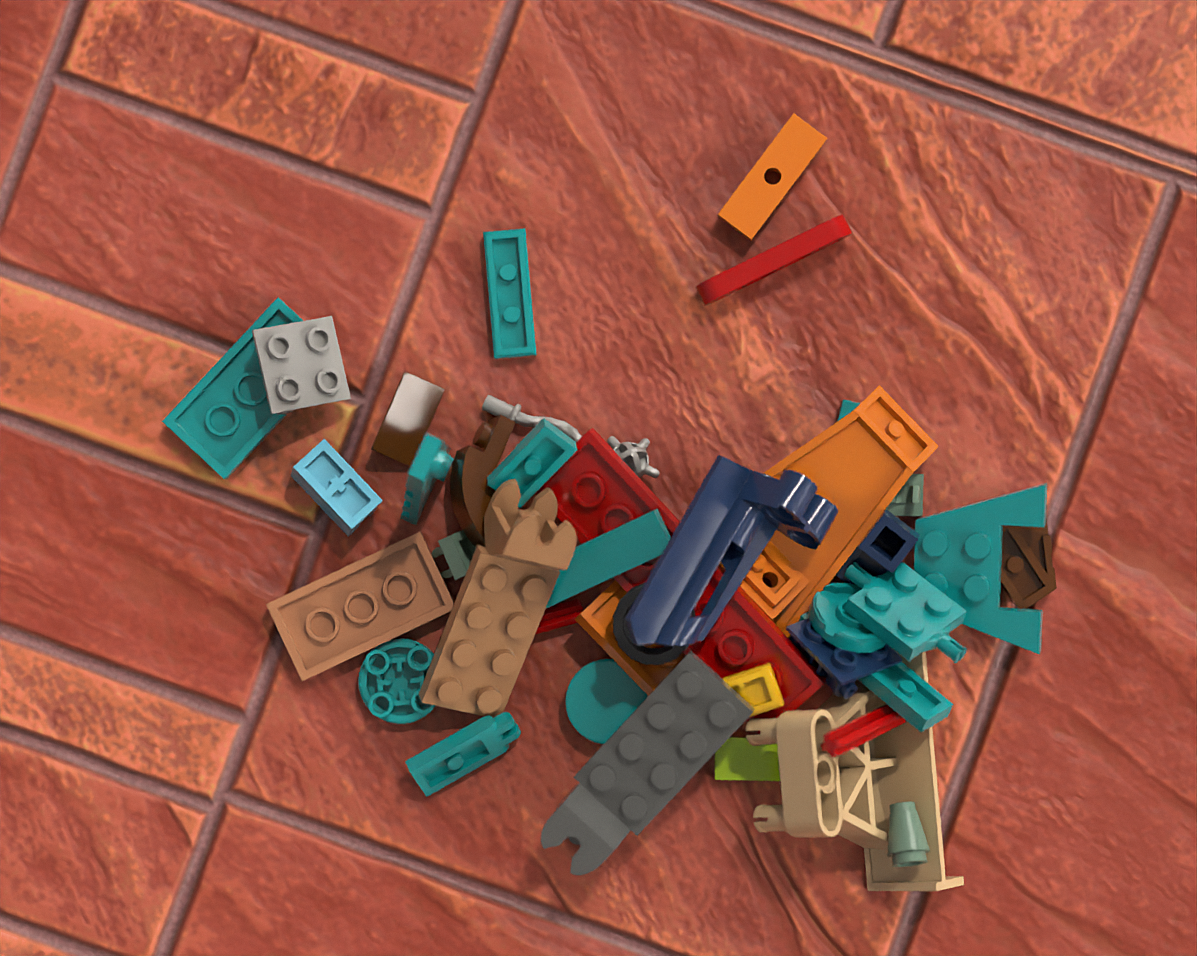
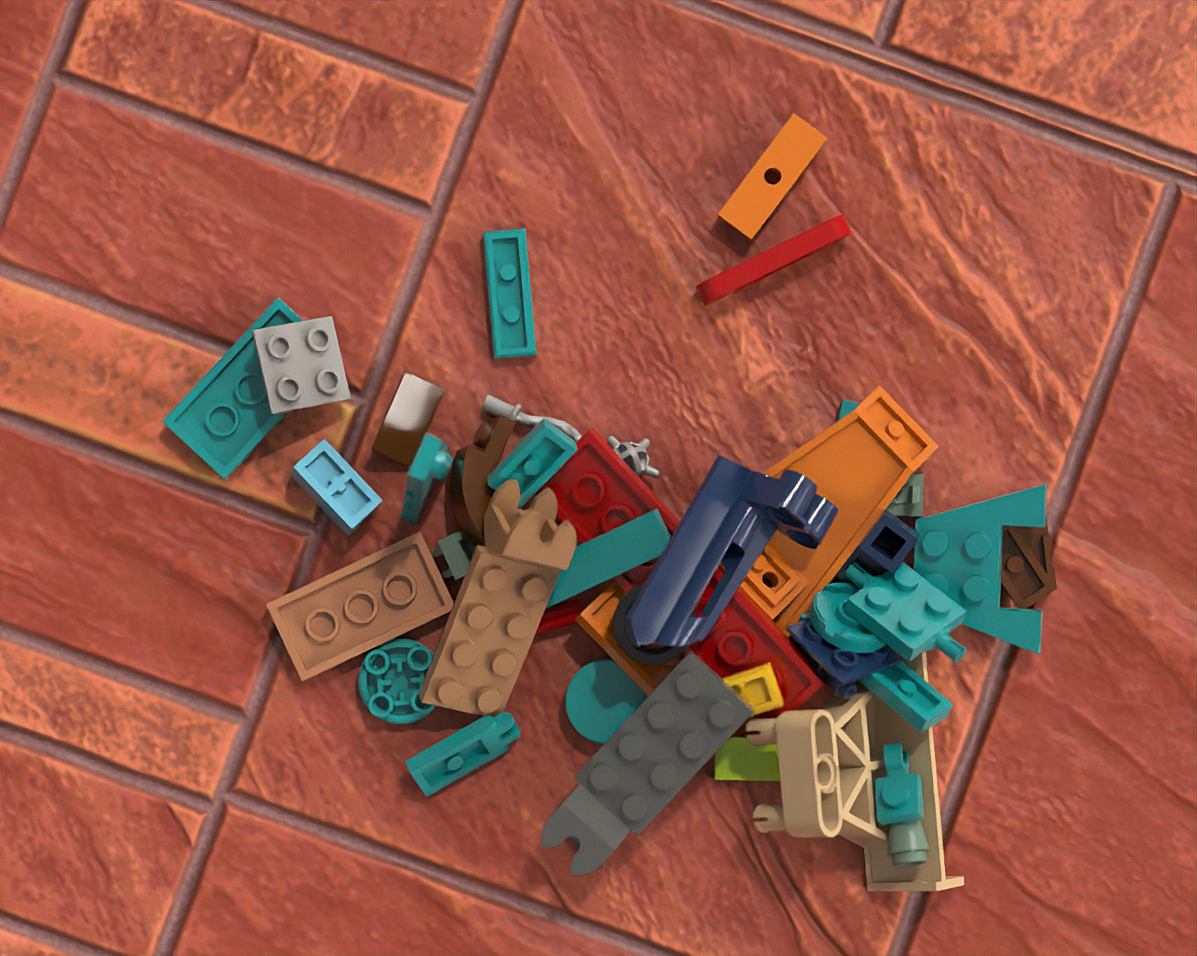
(861, 730): red axle -> none
(900, 794): none -> teal plate

